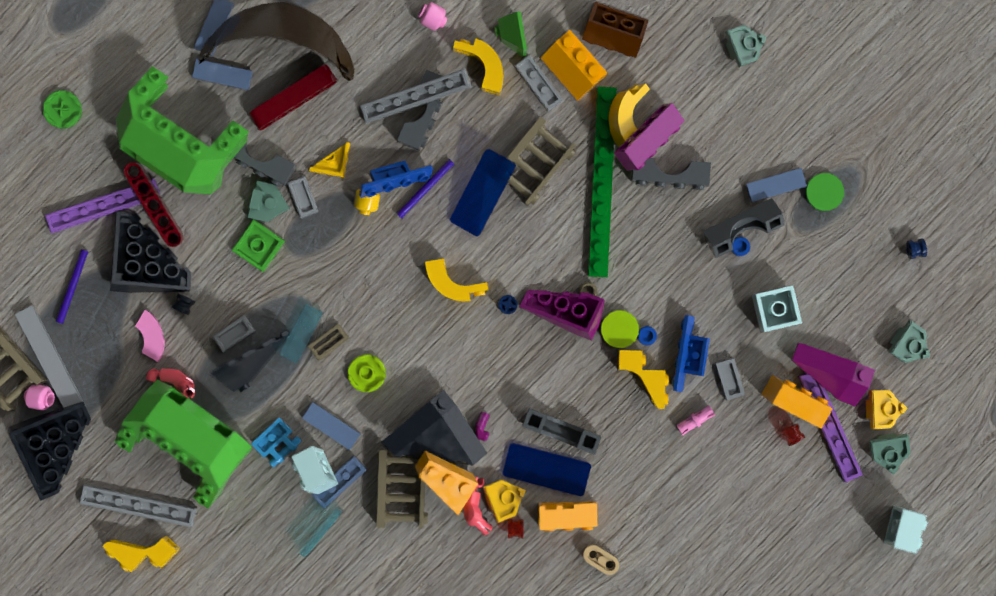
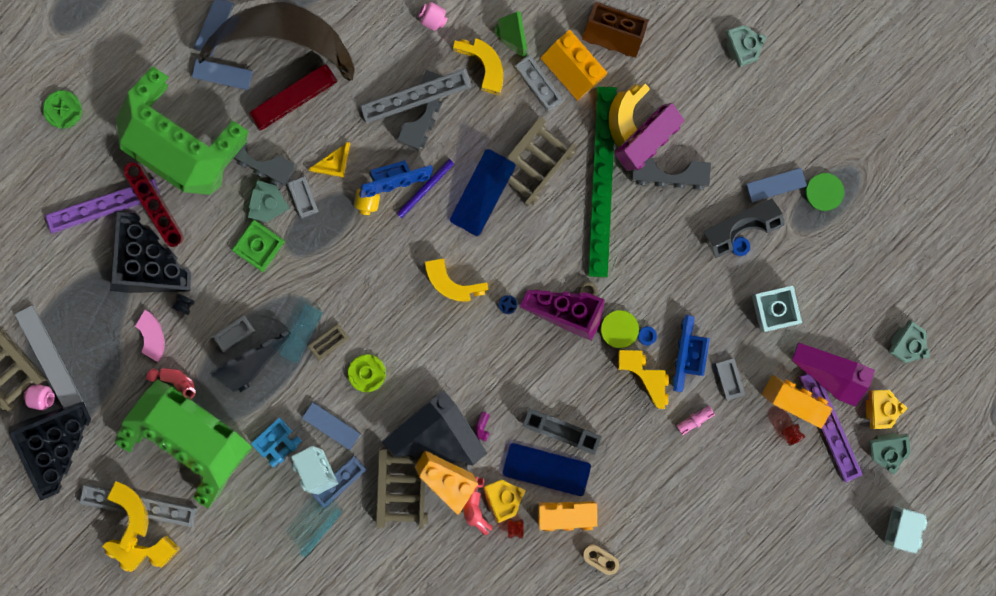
(72, 286): dark purple bar -> none
(136, 512): none -> yellow arch
(916, 248): dark blue wheel -> none

